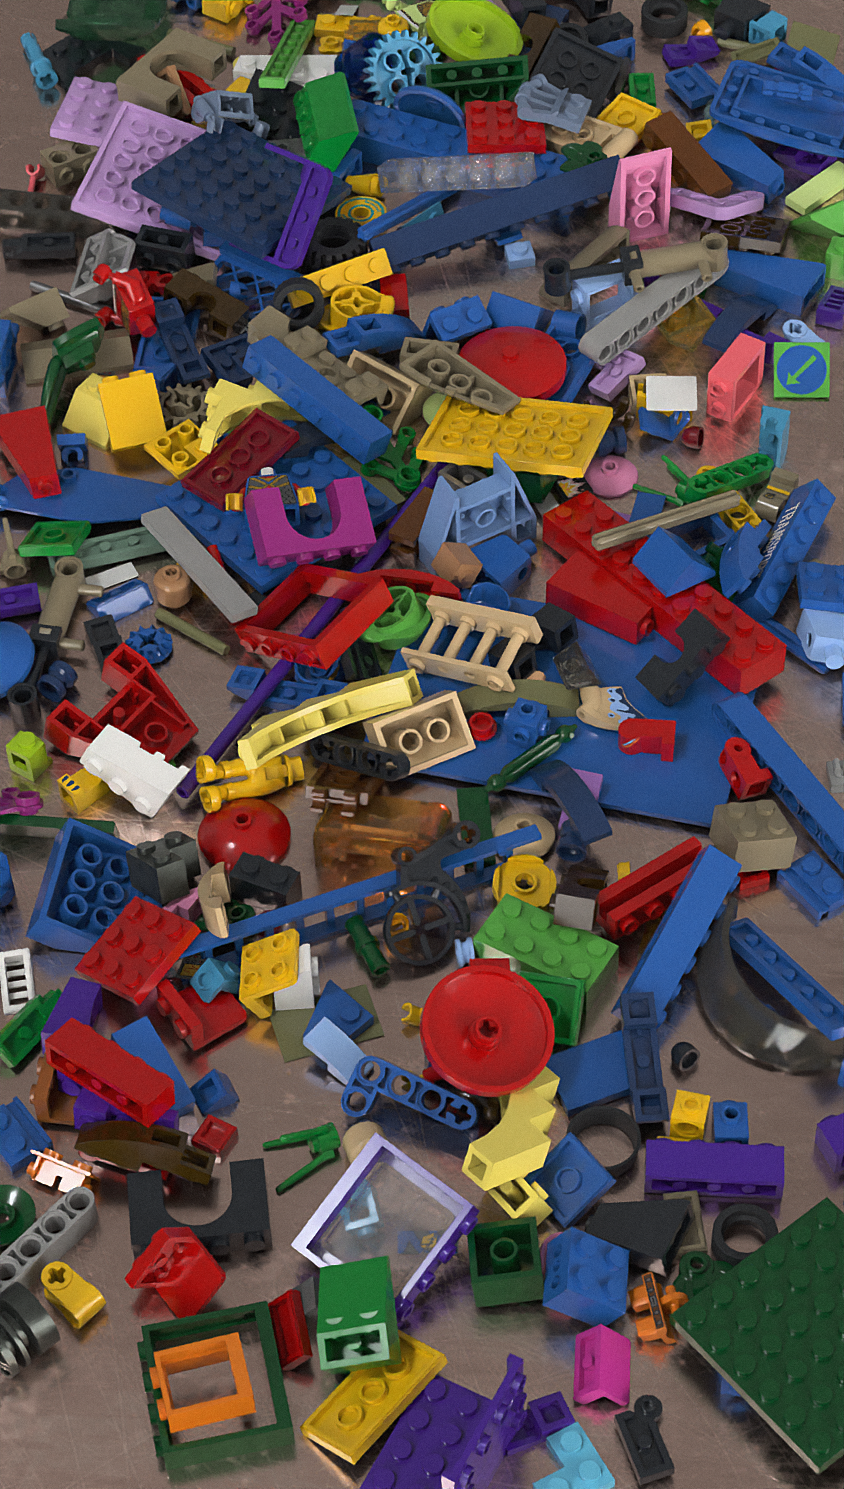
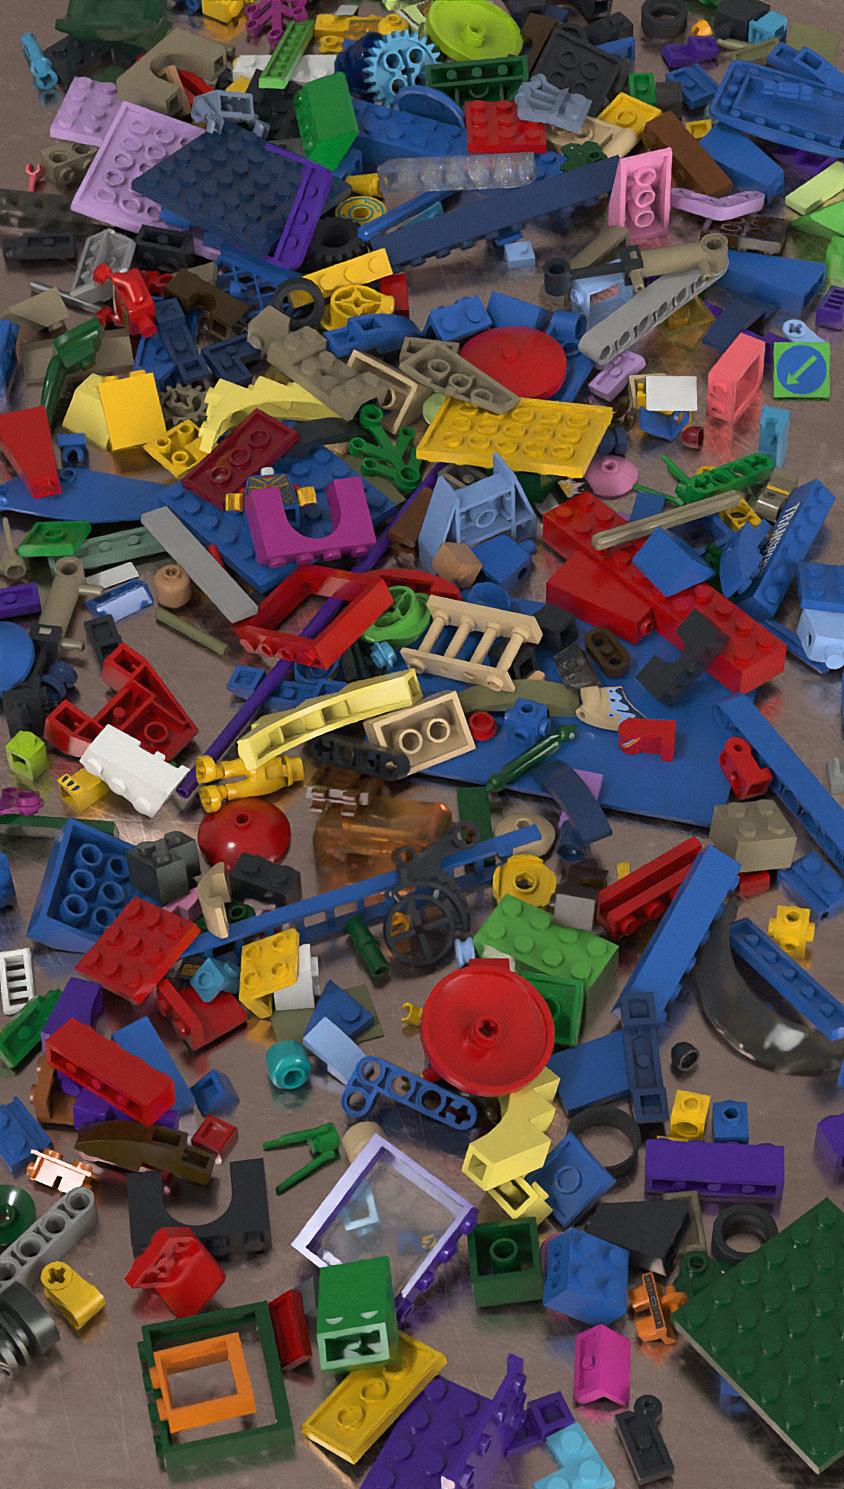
(26, 709): none -> black bracket
(153, 653): blue gear -> none
(224, 80): none -> black pin
(287, 1064): none -> teal head
(317, 399): blue brick -> none
(383, 655): none -> dark azure plate
(611, 656): none -> dark brown plate
(669, 97): none -> clear smoke brick
(791, 929): none -> yellow brick

